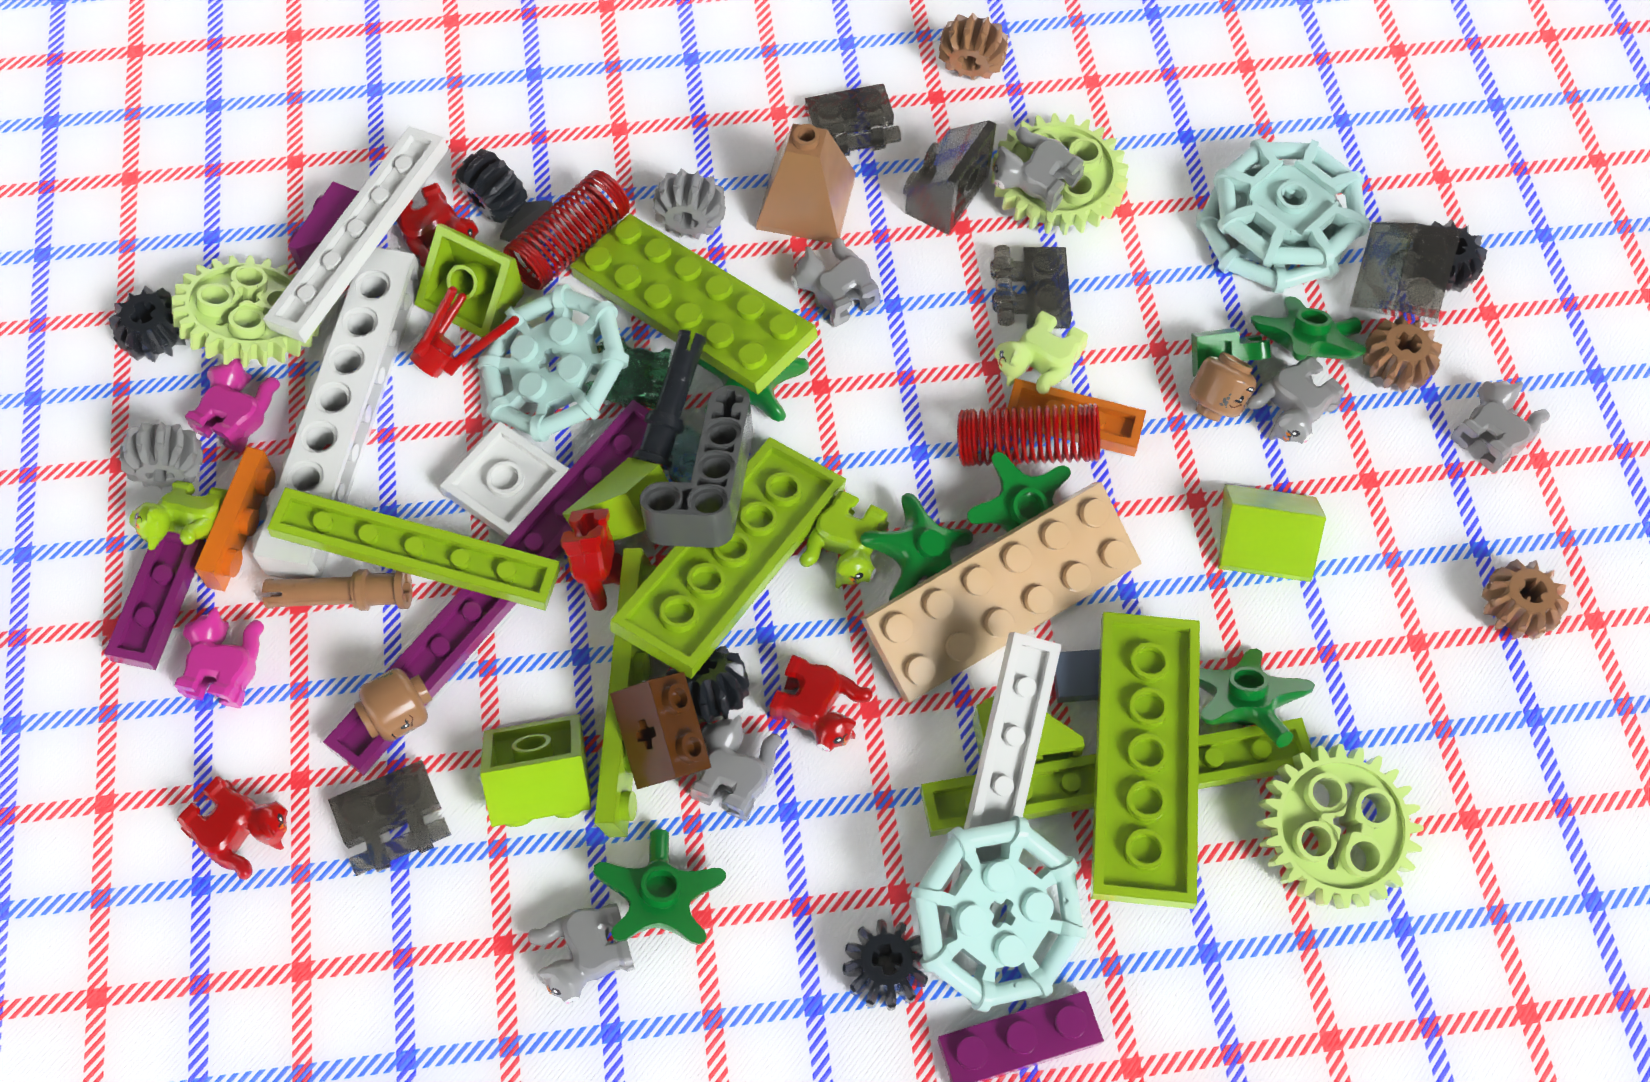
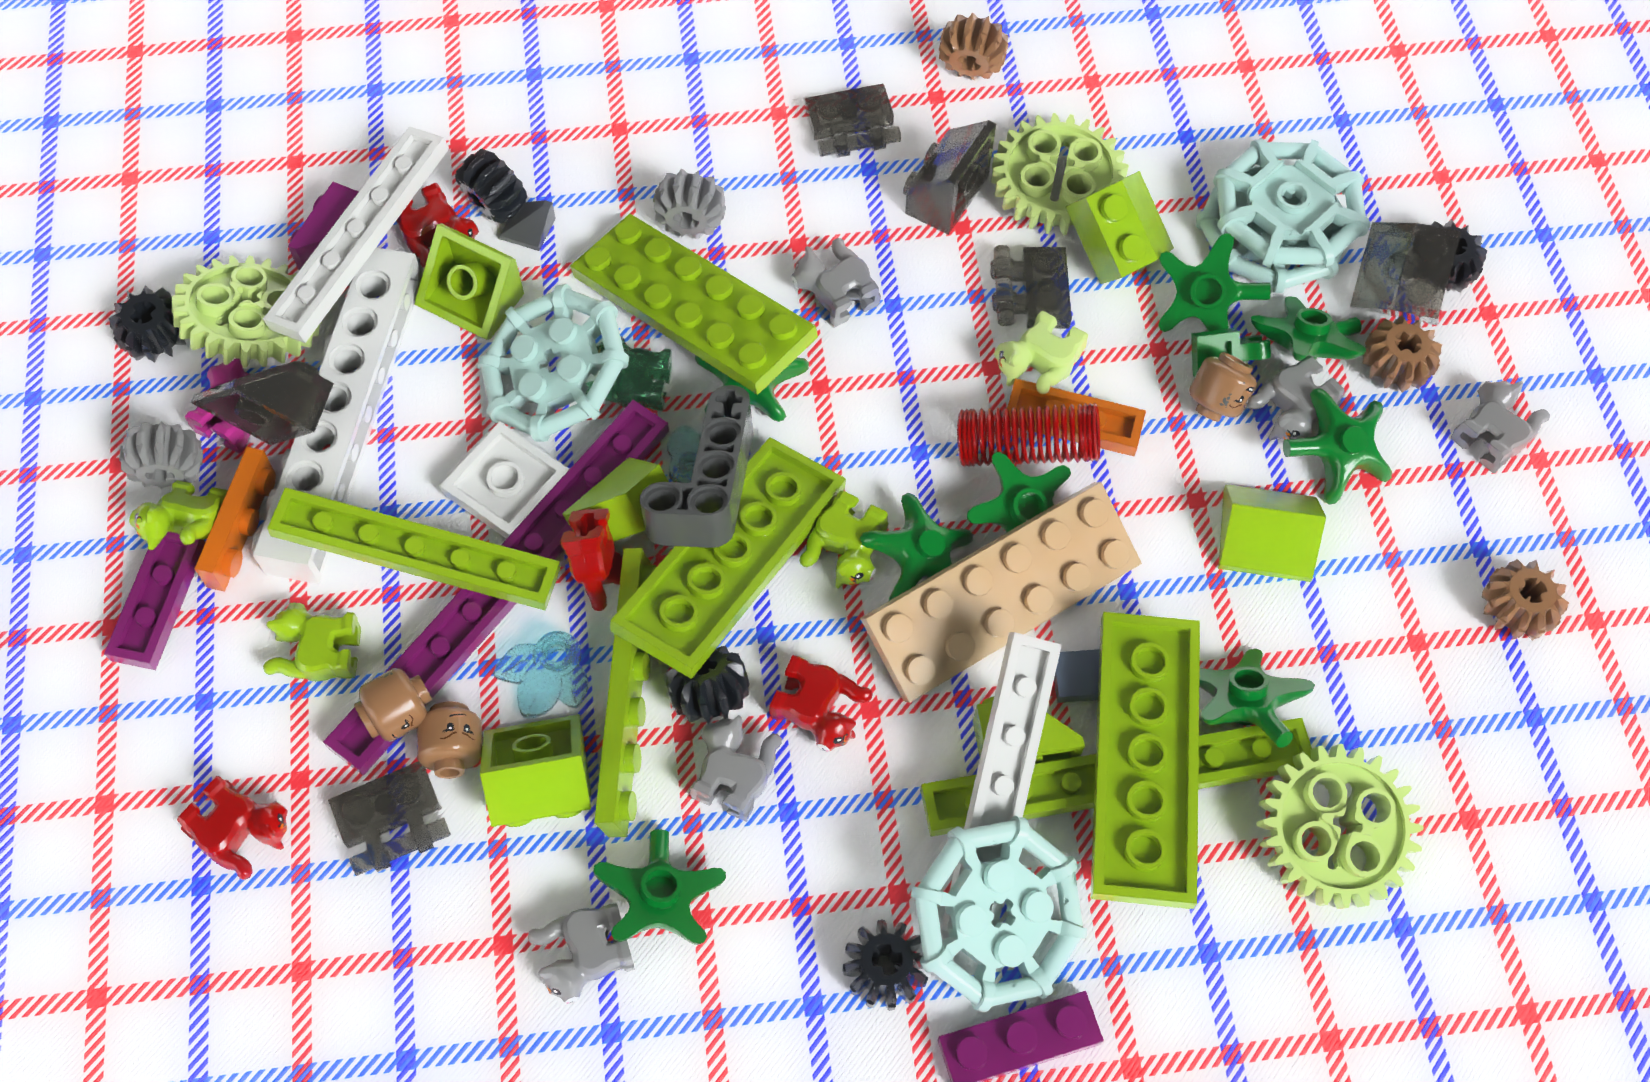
(220, 665): dark pink animal -> none
(272, 402): none -> clear smoke slope
(318, 646): none -> lime animal
(360, 590): medium nougat pin -> none
(435, 351): red plant -> none
(449, 739): none -> medium nougat head
(535, 260): red piece -> none
(542, 680): none -> clear light blue plate
(660, 730): reddish brown brick -> none
(665, 420): black pin -> none
(807, 187): medium nougat slope -> none
(1043, 170): light grey animal -> none
(1120, 228): none -> lime slope
(1207, 288): none -> green animal
(1341, 444): none -> green animal

